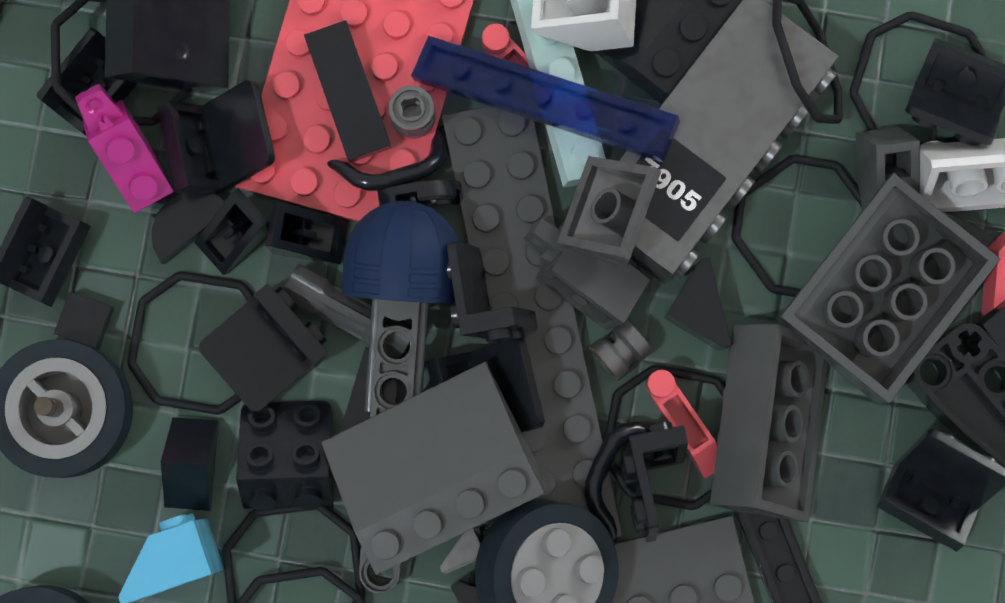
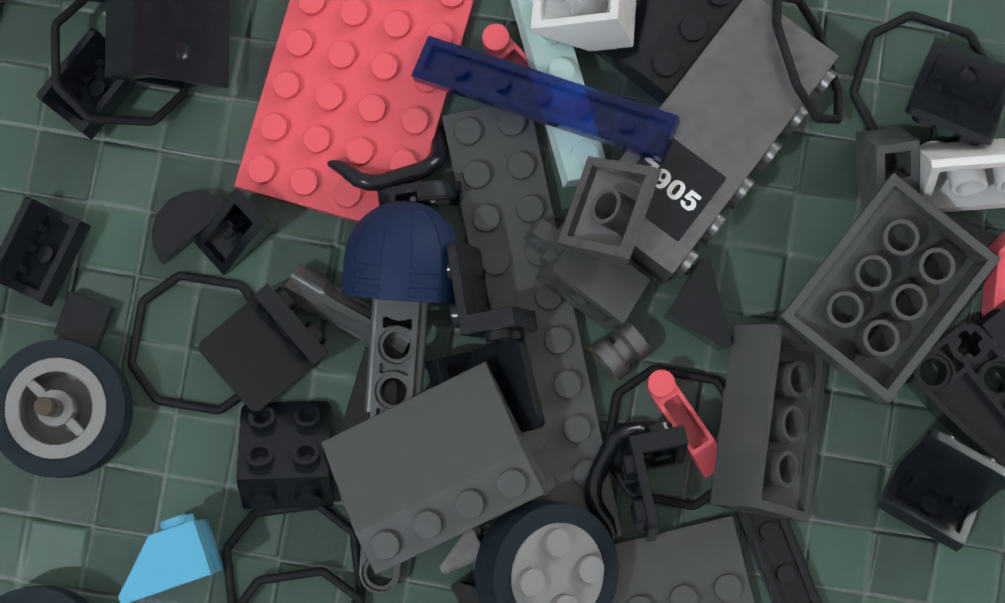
(123, 149): dark pink hinge -> none
(189, 463): black slope -> none
(217, 141): black bracket -> none
(305, 234): black slope -> none
(347, 91): black tile -> none
(417, 118): flat silver wheel -> none
(739, 211): black piece -> none

